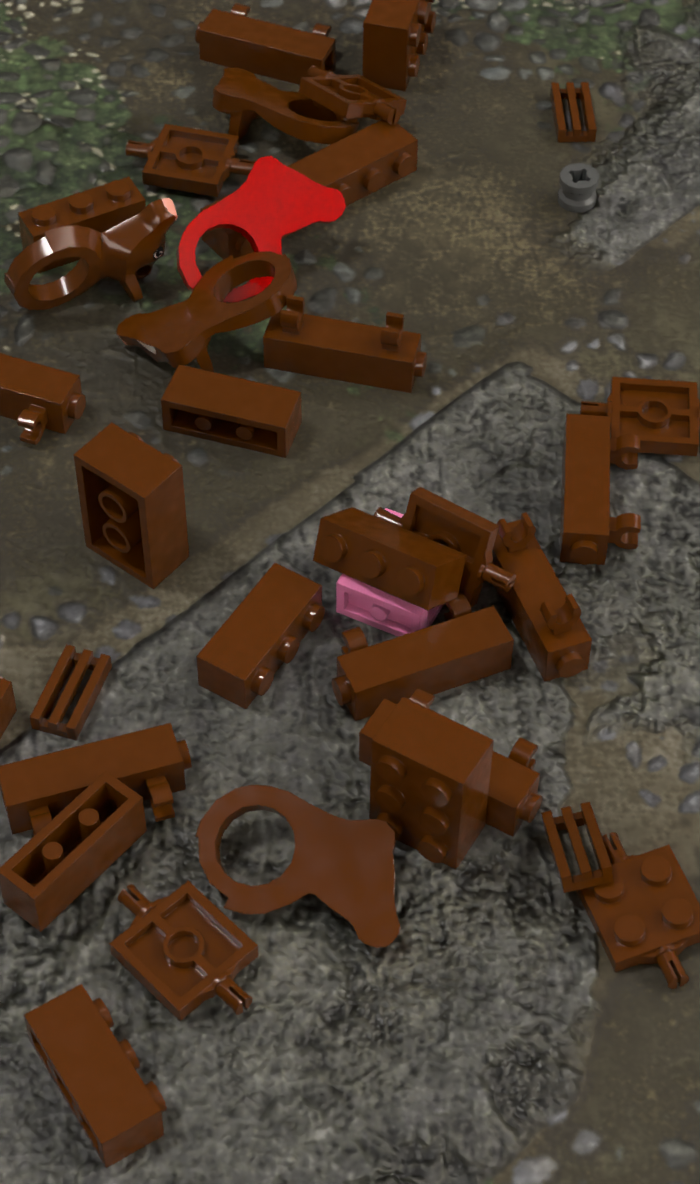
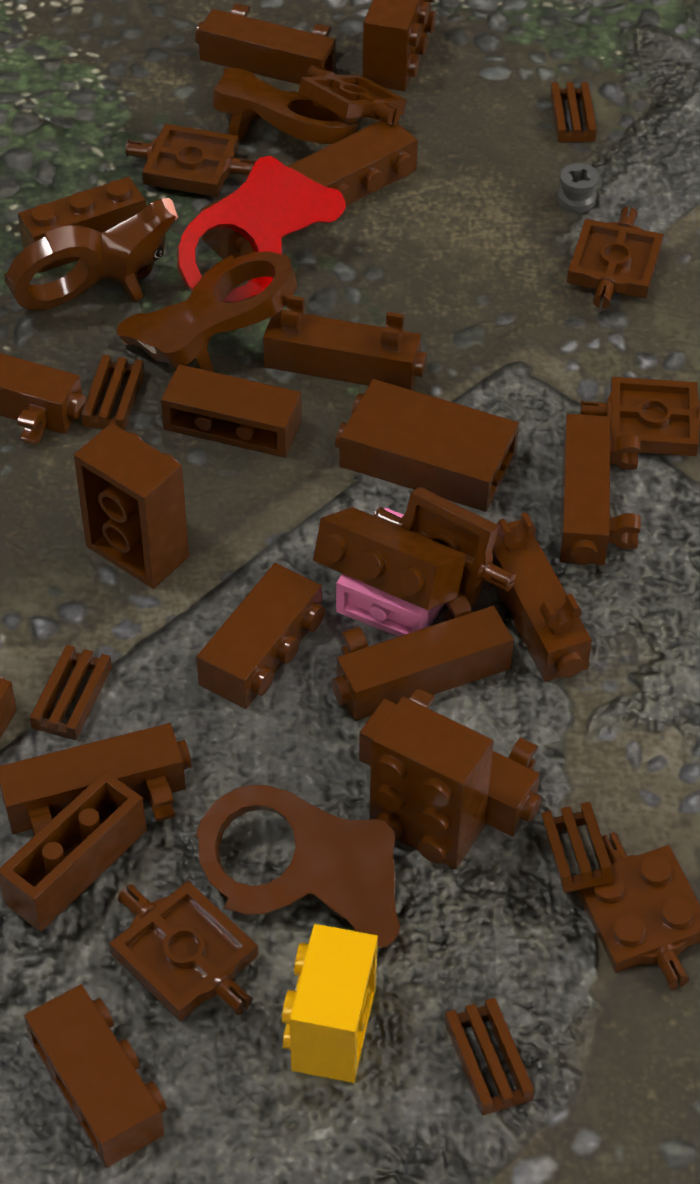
(96, 391): none -> reddish brown tile
(331, 1002): none -> yellow brick
(427, 444): none -> reddish brown brick
(474, 1017): none -> reddish brown tile
(615, 258): none -> reddish brown plate

